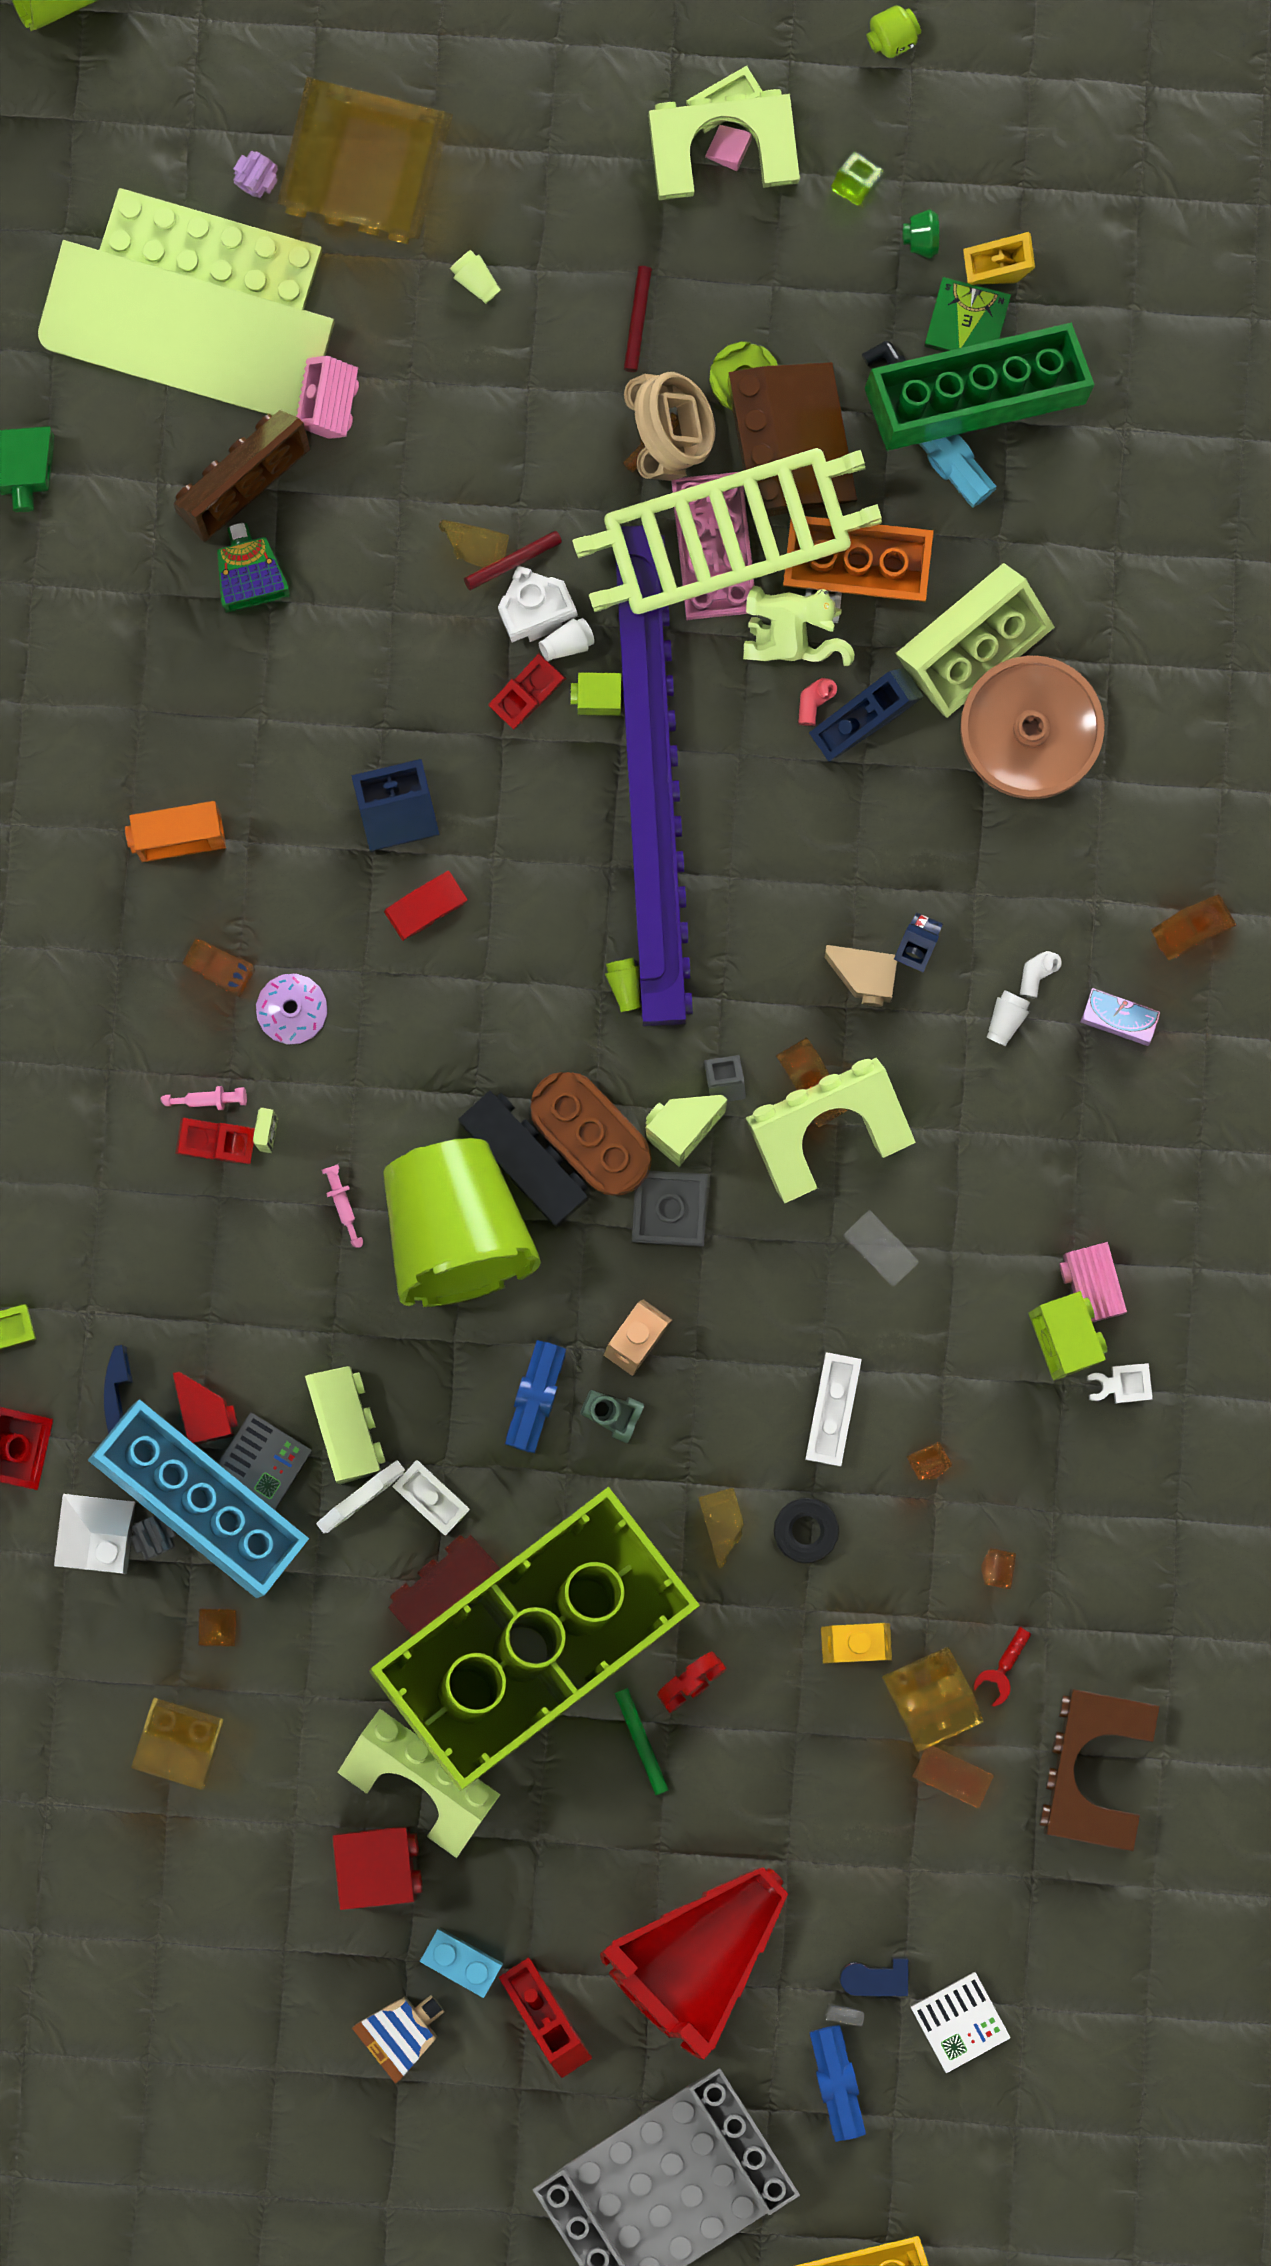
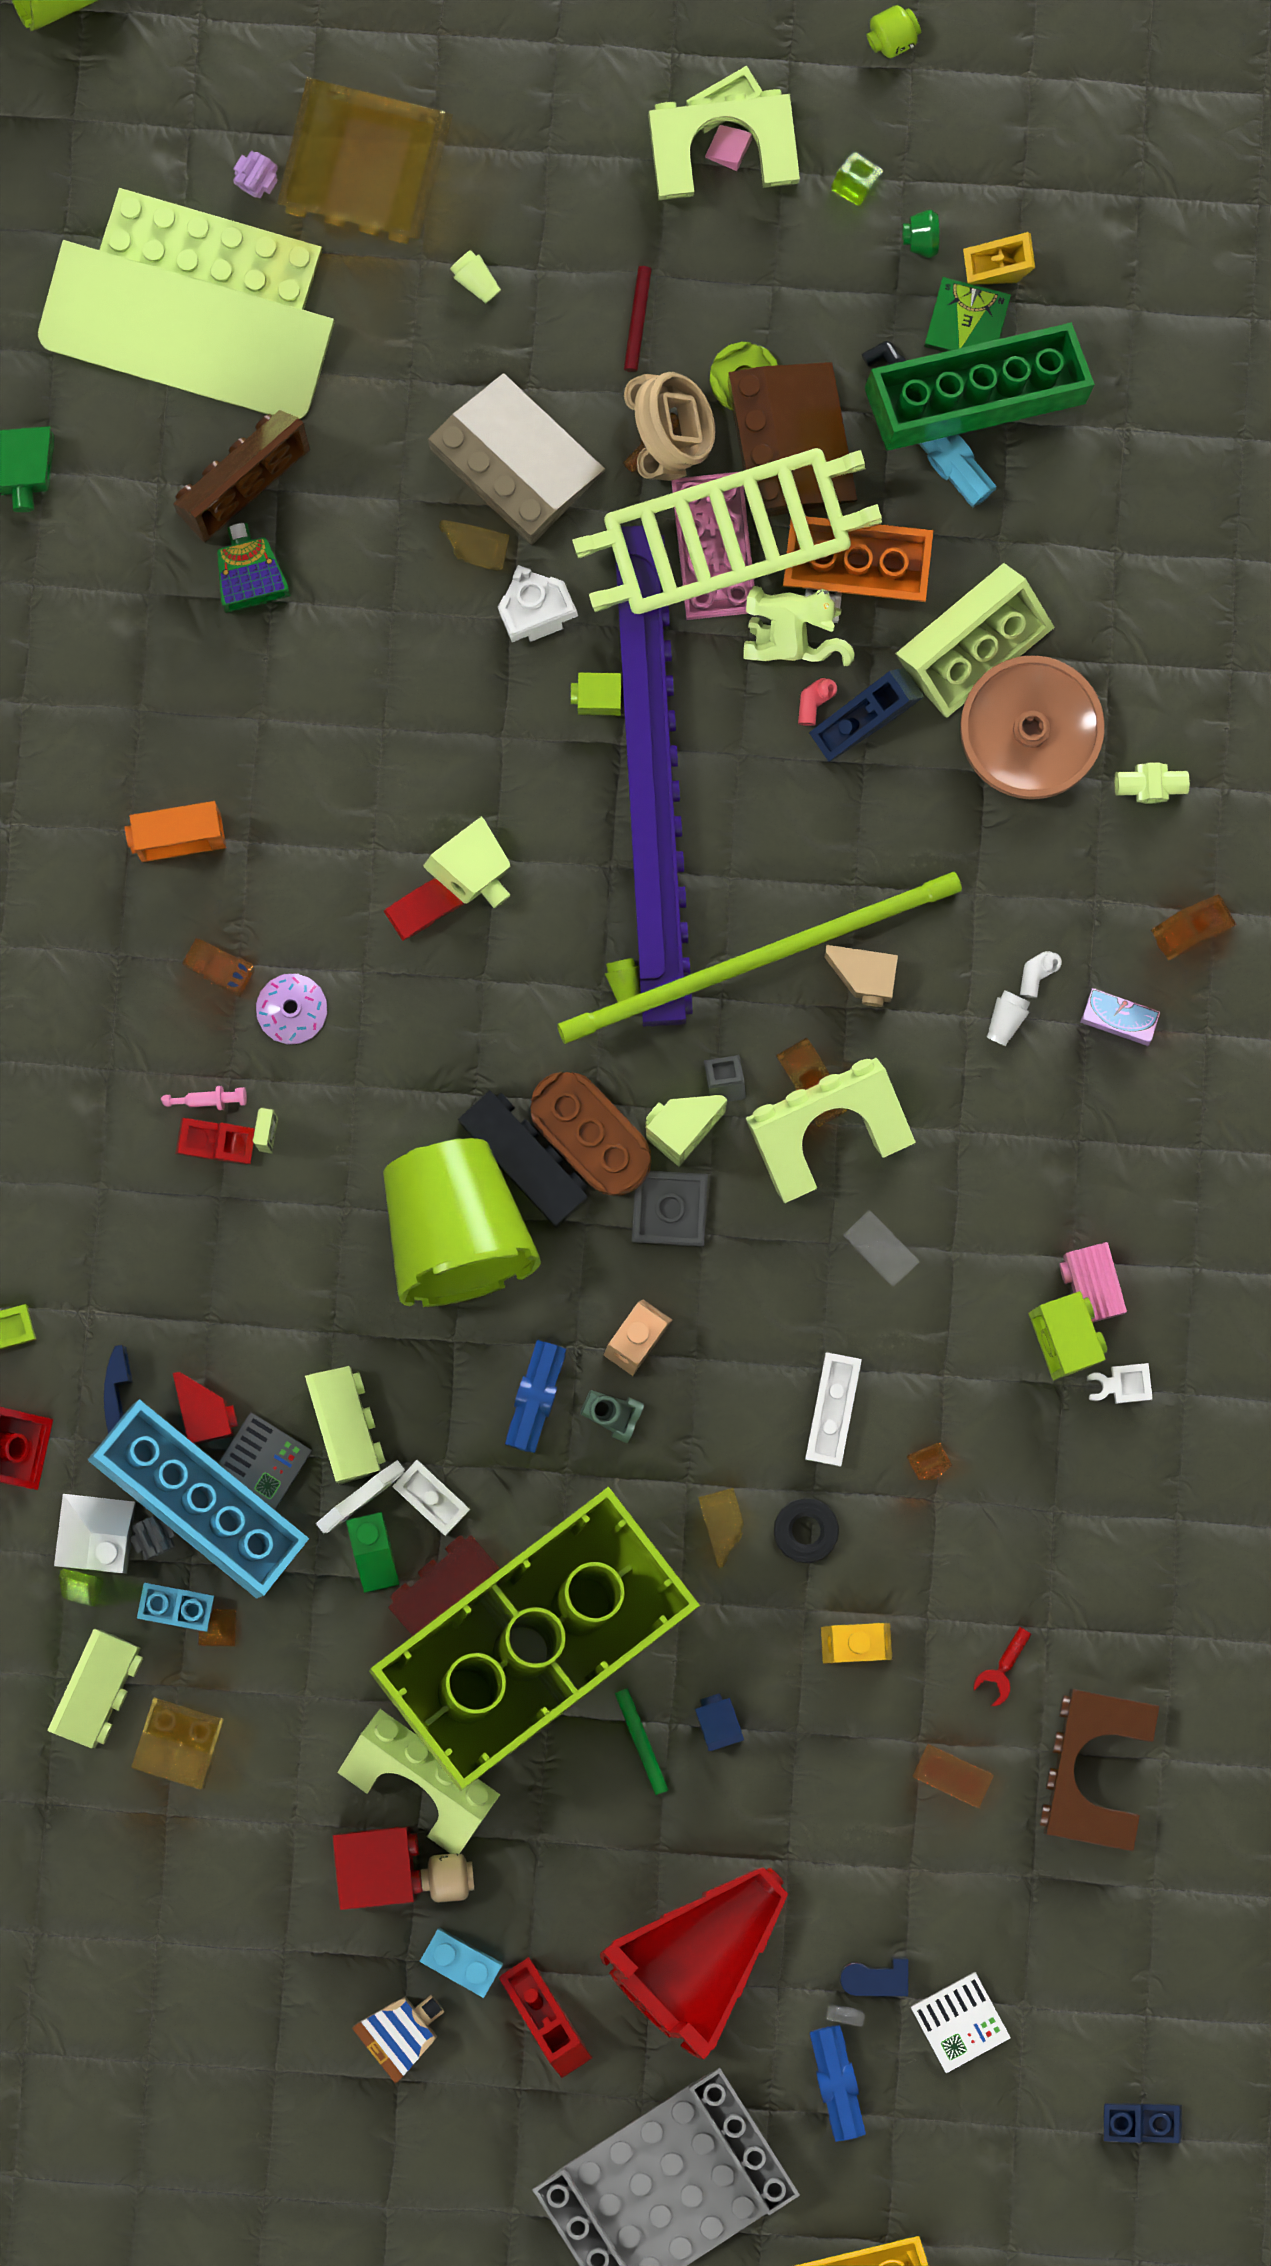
(80, 1587): none -> clear neon green slope
(96, 1689): none -> yellowish green slope
(175, 1607): none -> medium azure slope
(327, 396): bright pink brick -> none
(342, 1203): bright pink piece -> none
(372, 1552): none -> green slope
(395, 805): dark blue slope -> none
(448, 1878): none -> tan head
(471, 865): none -> yellowish green torso
(512, 560): dark red bar -> none
(515, 457): none -> slope
(527, 691): red slope -> none
(567, 640): white cone -> none
(590, 1022): none -> lime piece
(691, 1682): red plate -> none
(718, 1722): none -> dark blue slope
(919, 940): dark blue leg -> none
(933, 1699): clear yellow slope -> none
(998, 1568): clear orange slope -> none
(1142, 2122): none -> dark blue slope
(1151, 783): none -> yellowish green axle

